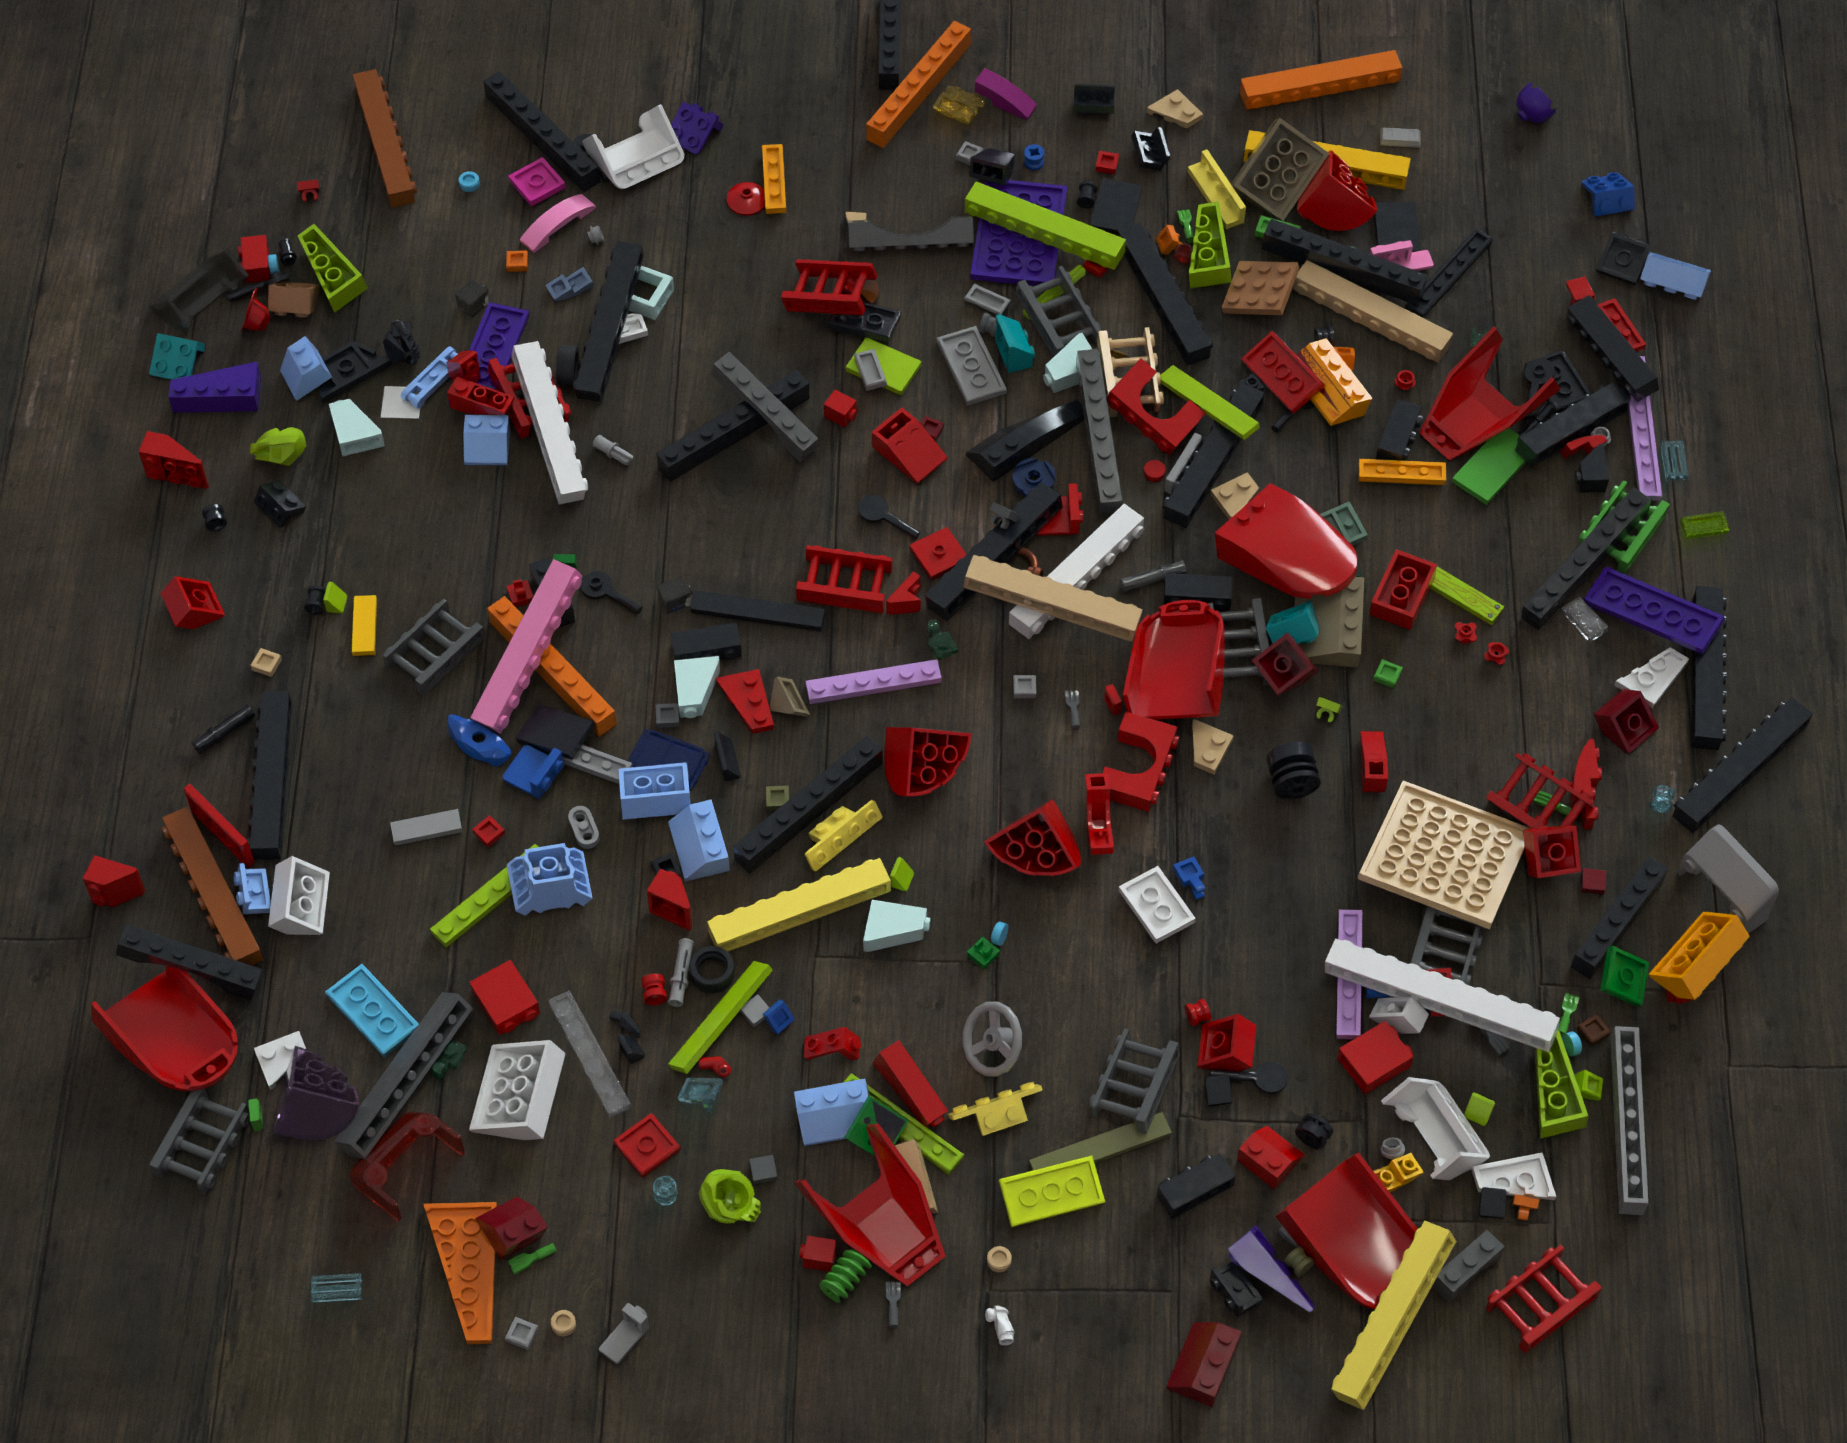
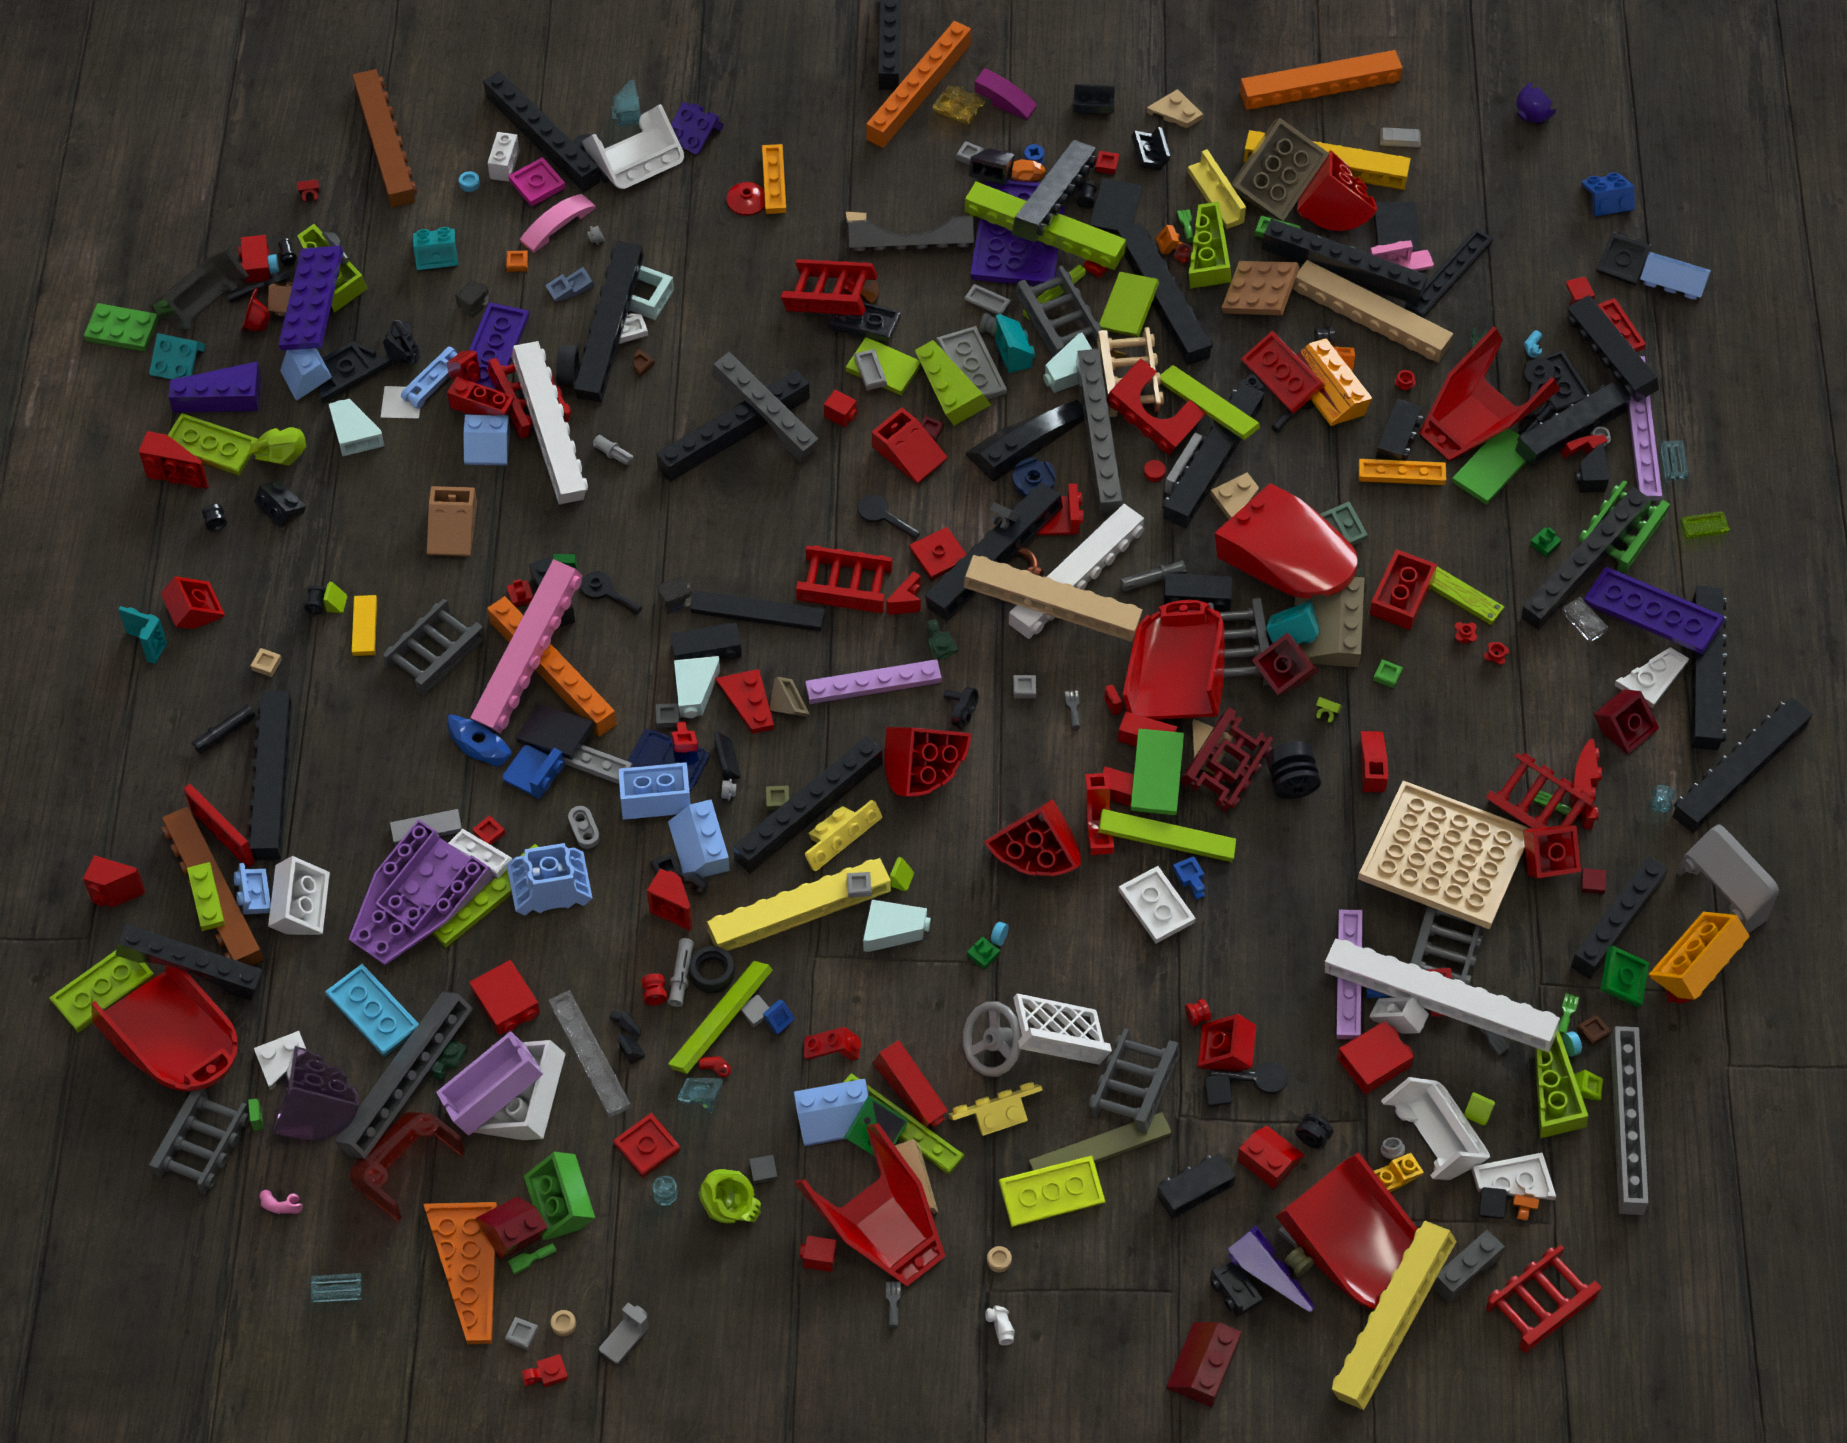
(104, 983): none -> lime tile
(121, 327): none -> bright green plate
(148, 630): none -> teal bracket
(206, 896): none -> lime plate
(213, 443): none -> lime tile
(271, 1204): none -> bright pink piece
(311, 298): none -> dark purple plate
(333, 240): none -> dark grey piece
(416, 893): none -> medium lavender wedge
(435, 248): none -> teal bracket
(451, 521): none -> medium nougat slope
(472, 845): none -> white tile
(489, 1083): none -> lavender piece
(503, 156): none -> white brick
(548, 1371): none -> red plate
(559, 1194): none -> bright green slope
(626, 105): none -> clear light blue slope
(642, 363): none -> reddish brown tile
(684, 740): none -> red plate
(695, 879): none -> black arm
(728, 790): none -> light grey plate
(843, 1274): bright green piece -> none
(859, 884): none -> light grey tile
(952, 387): none -> lime wedge
(967, 702): none -> black piece
(1027, 171): none -> orange rock
(1054, 191): none -> brick
(1060, 1043): none -> white fence
(1129, 304): none -> lime tile
(1157, 771): none -> bright green tile
(1167, 835): none -> lime tile
(1212, 750): none -> dark red fence
(1531, 344): none -> medium azure arm
(1546, 541): none -> green tile

